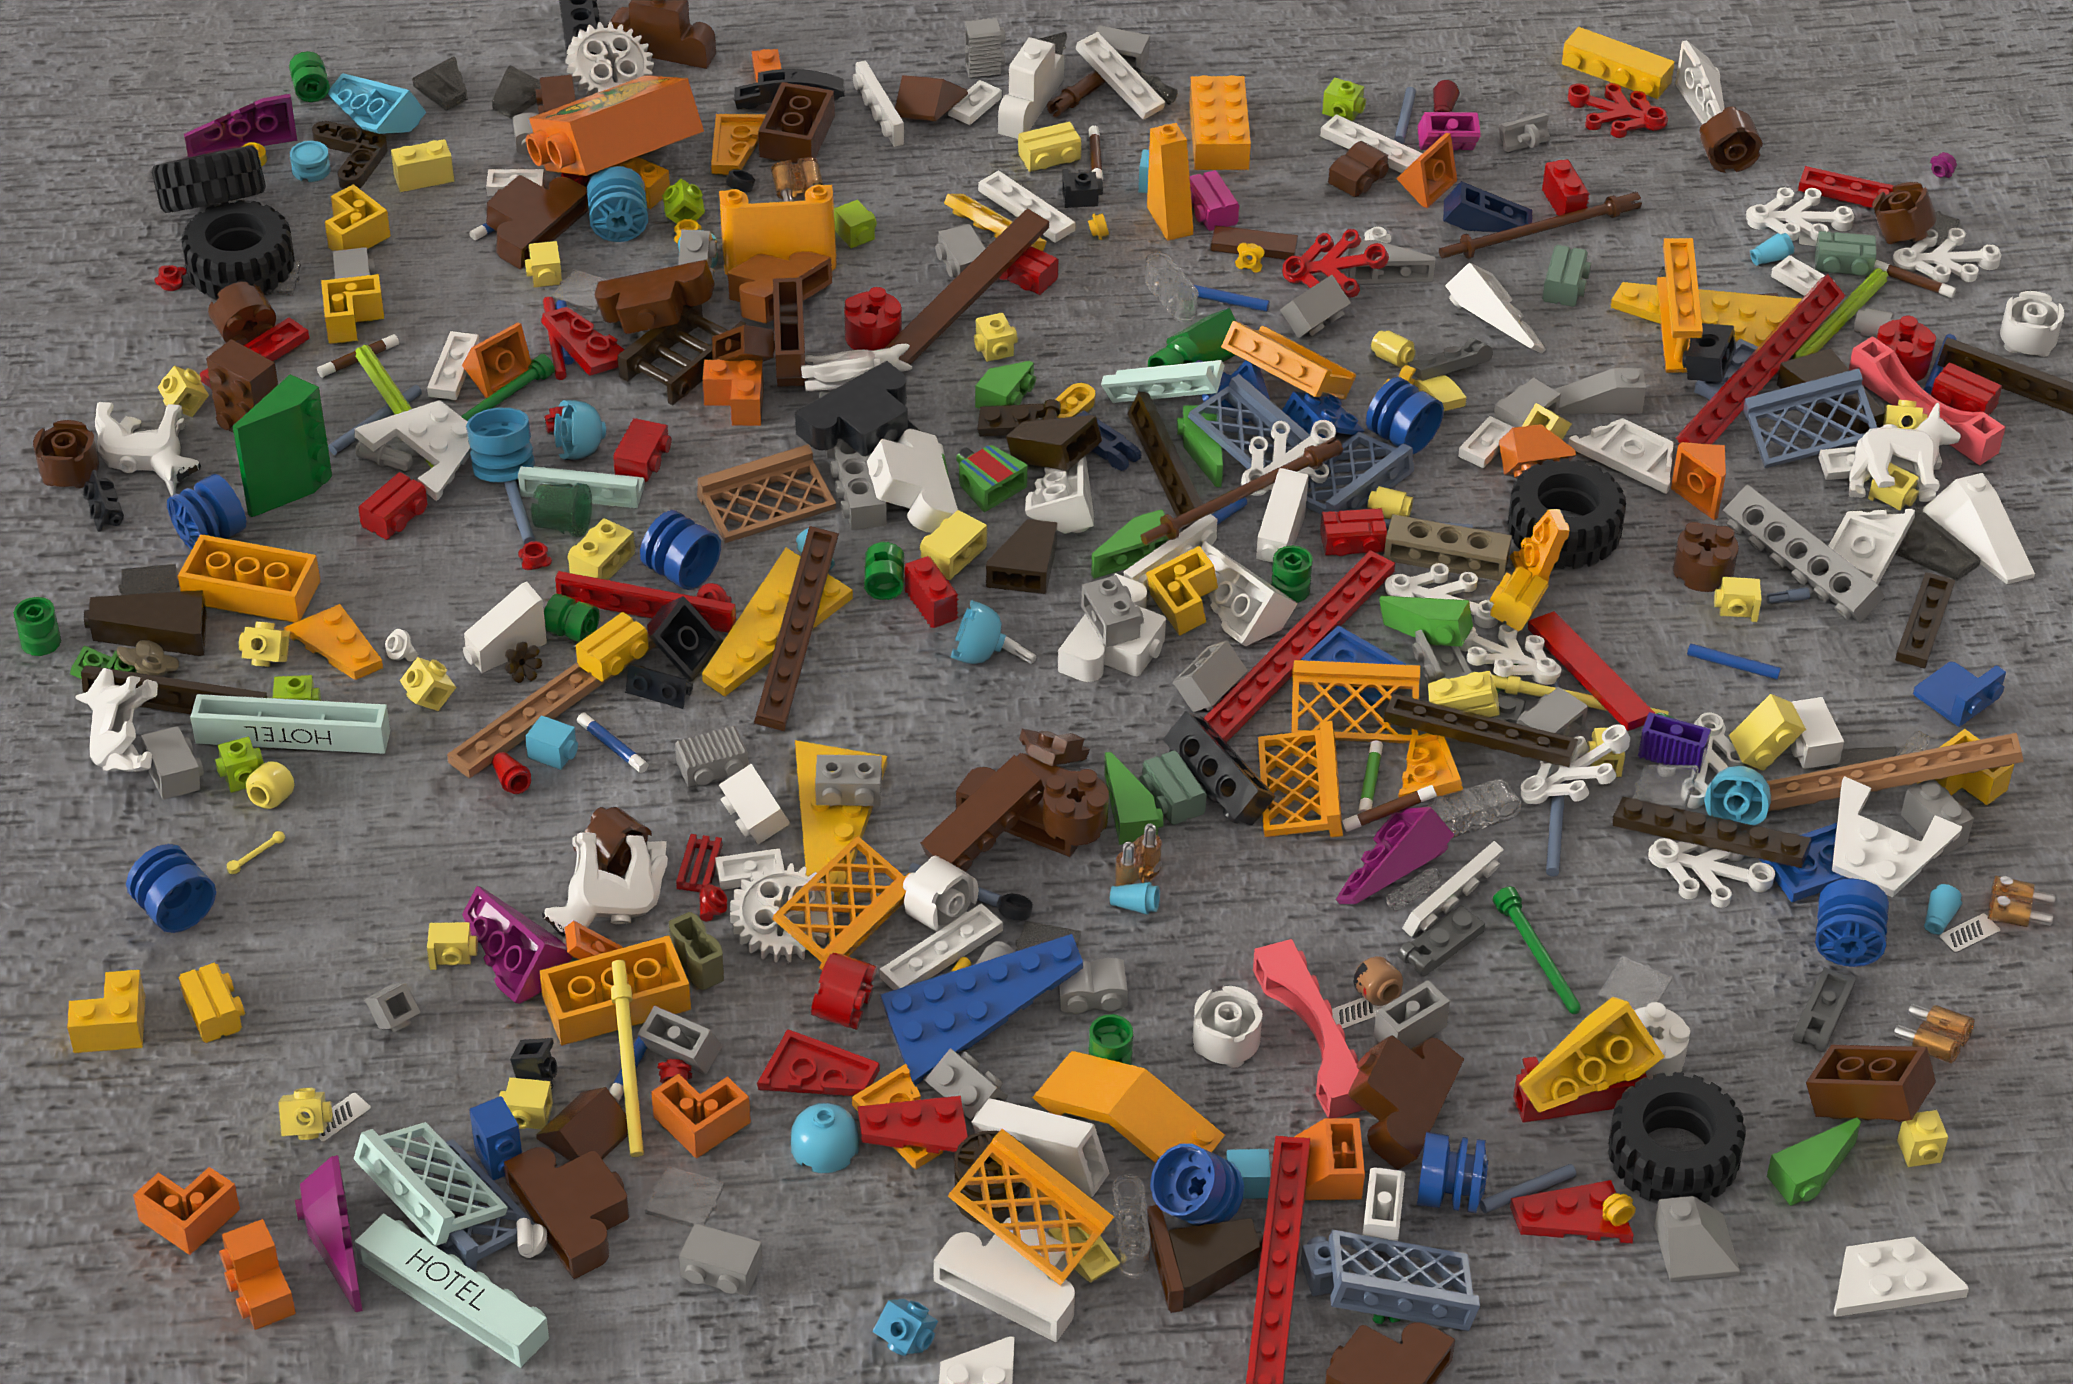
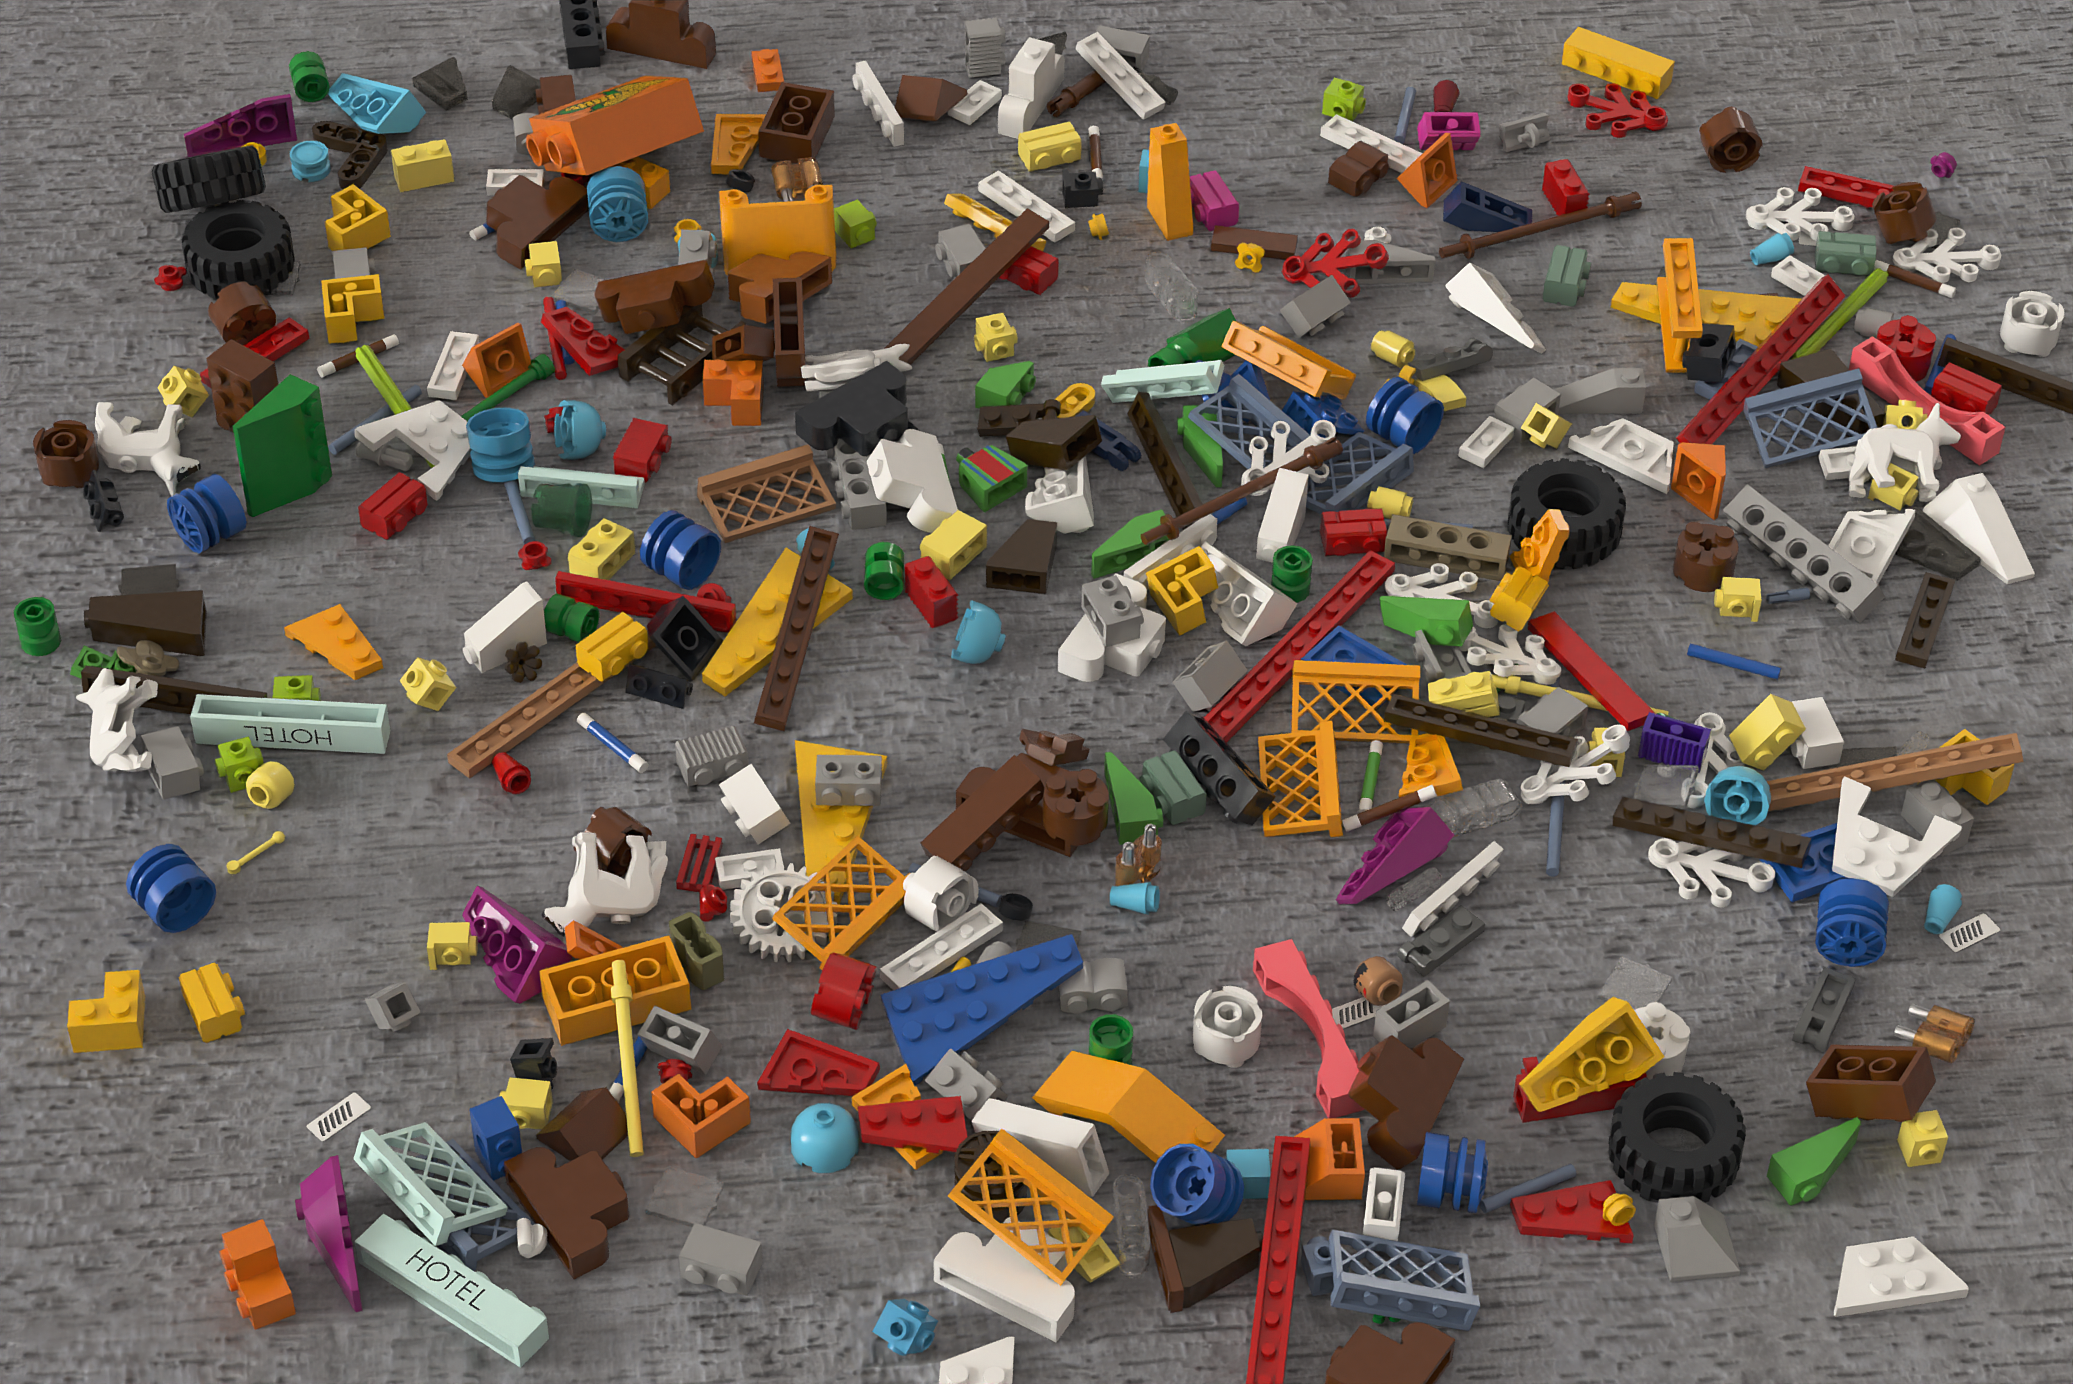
(188, 1214): orange brick -> none
(251, 578): light orange brick -> none
(264, 644): light yellow brick -> none
(296, 1122): light yellow brick -> none
(399, 646): white plate -> none
(551, 742): medium azure brick -> none
(586, 66): white gear -> none
(683, 201): lime brick -> none
(769, 81): black slope -> none
(872, 319): red brick -> none
(1016, 649): white pin -> none
(1219, 123): light orange brick -> none
(1232, 298): blue bar -> none
(1509, 903): green piece -> none
(1531, 445): orange slope -> none
(1699, 82): white wedge -> none
(1959, 693): blue bracket -> none
(2013, 900): clear orange piece -> none

